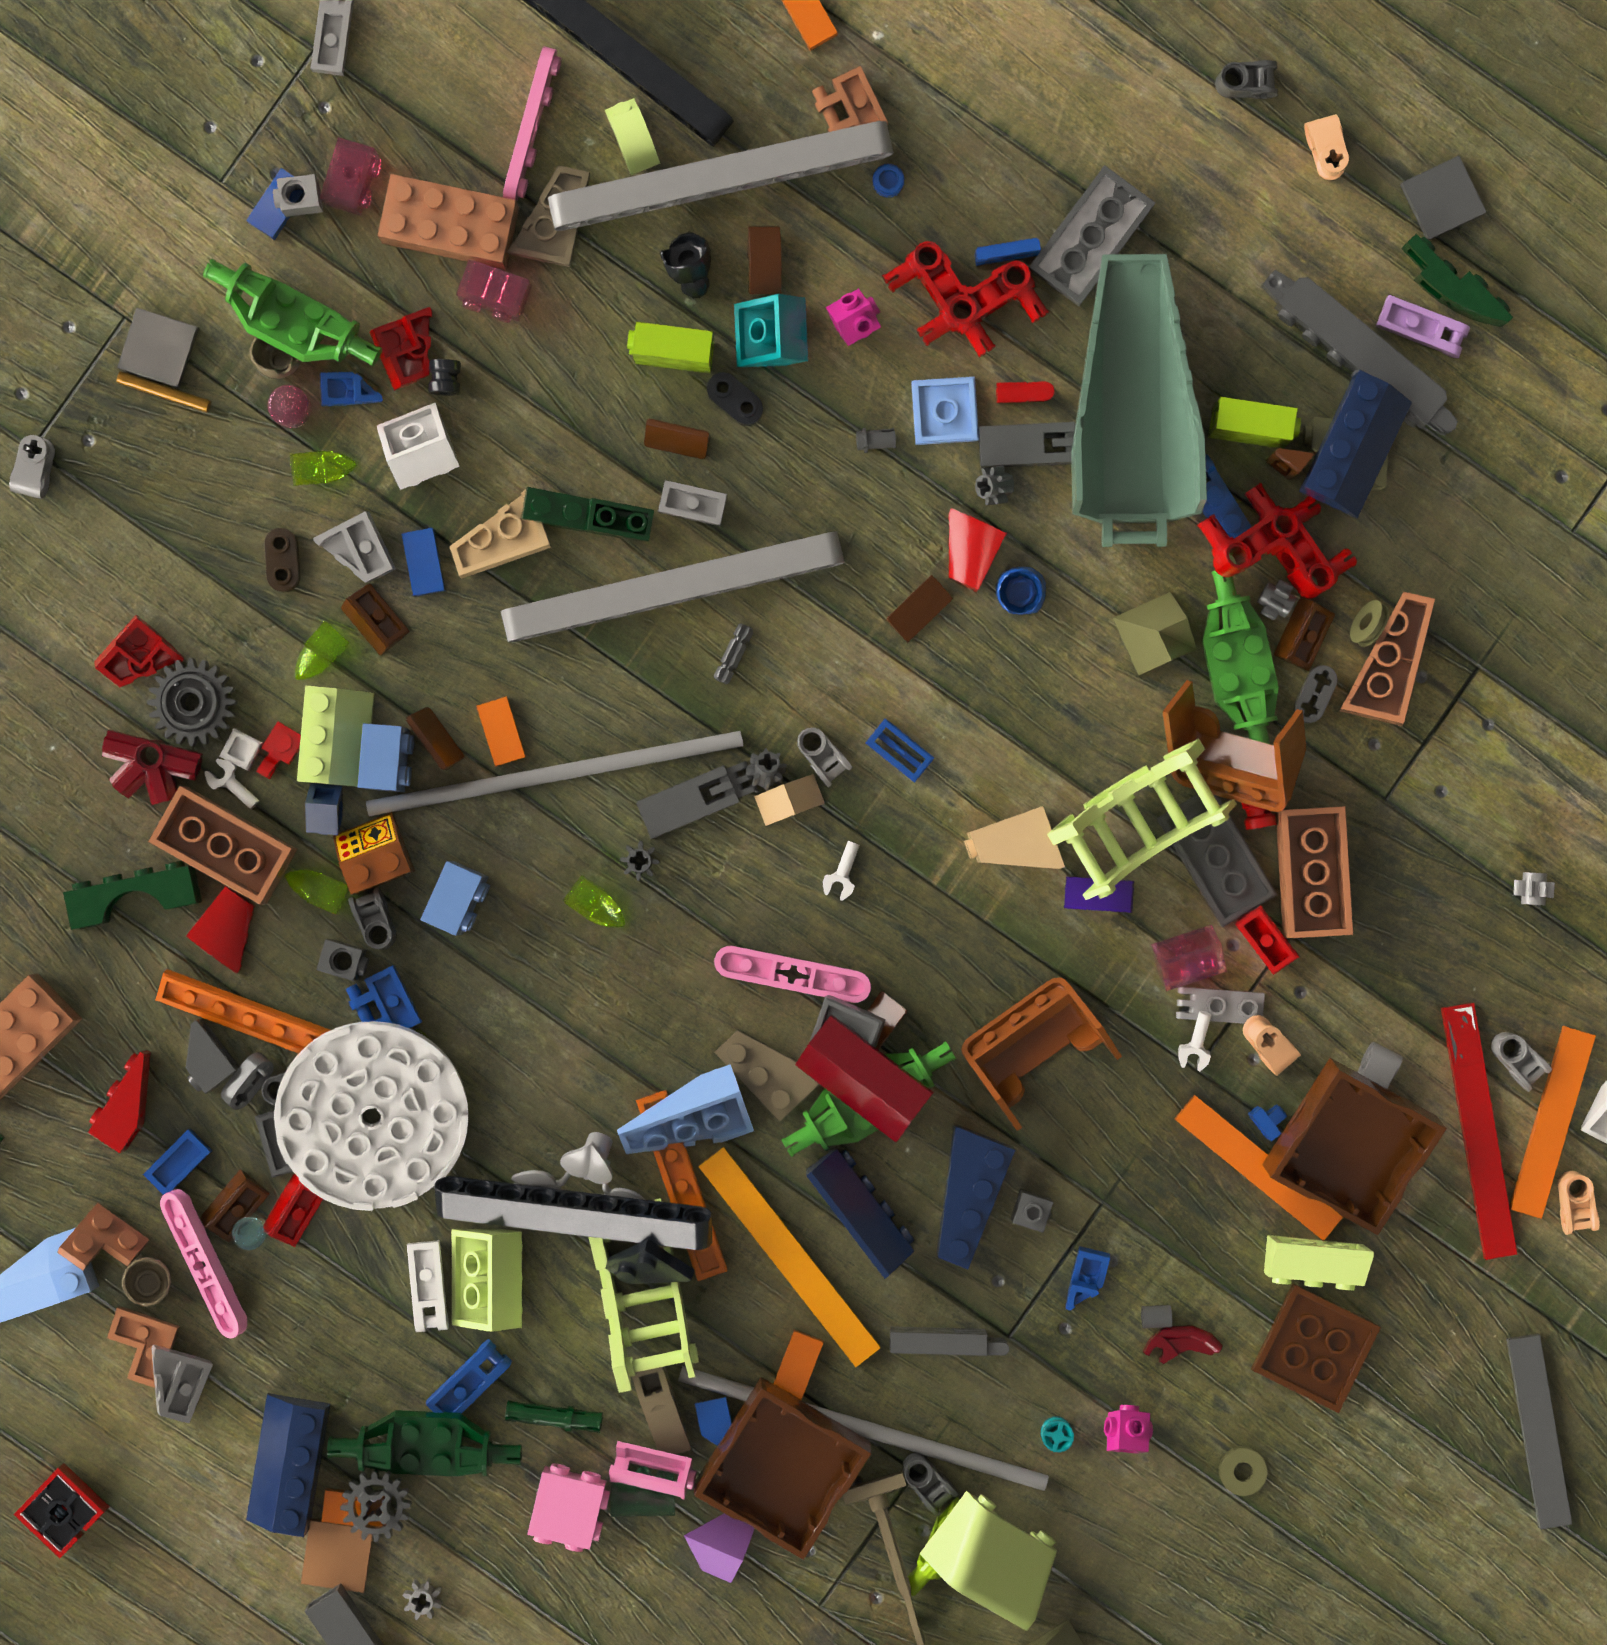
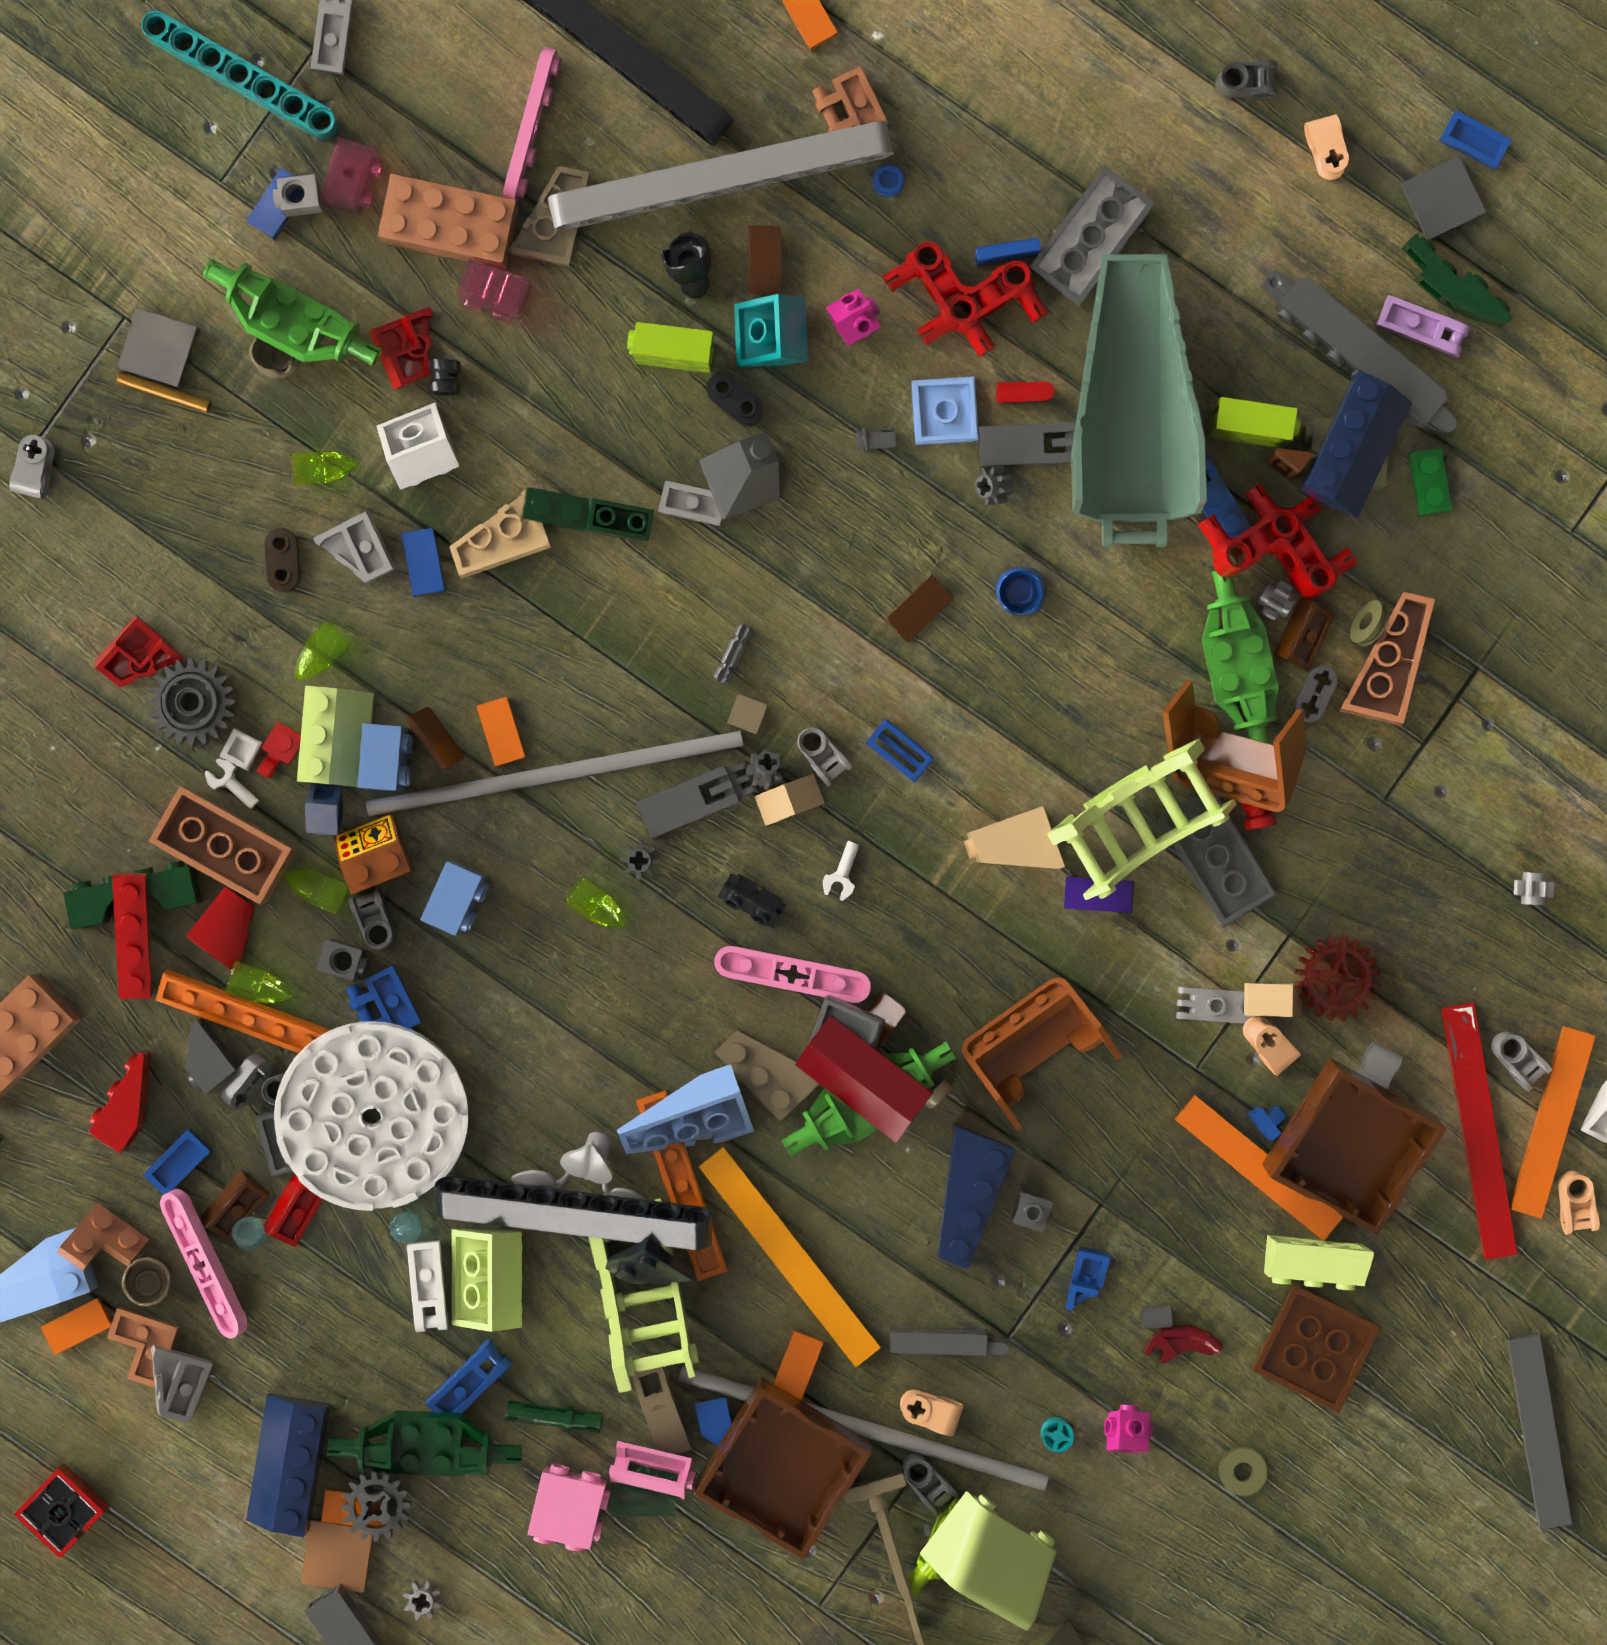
(76, 1325): none -> orange tile
(132, 935): none -> red plate
(138, 770): dark red piece -> none
(229, 65): none -> teal beam
(256, 984): none -> clear neon green plate
(299, 409): clear pink head -> none
(346, 389): blue slope -> none
(374, 619): reddish brown slope -> none
(405, 1227): none -> clear light blue tile
(632, 136): yellowish green brick -> none
(672, 587): light grey beam -> none
(676, 439): reddish brown slope -> none
(720, 1545): medium lavender slope -> none
(738, 894): none -> black hinge
(743, 475): none -> dark grey slope
(747, 714): none -> dark tan tile
(860, 1210): dark blue slope -> none
(937, 1412): none -> light nougat piece
(940, 1090): none -> dark tan tile
(971, 548): slope -> none
(1155, 633): olive slope -> none
(1189, 957): clear pink brick -> none
(1196, 1044): white bar -> none
(1266, 939): red slope -> none
(1272, 999): none -> tan slope
(1314, 872): nougat brick -> none
(1334, 993): none -> clear red gear
(1429, 482): none -> green plate
(1475, 140): none -> blue tile

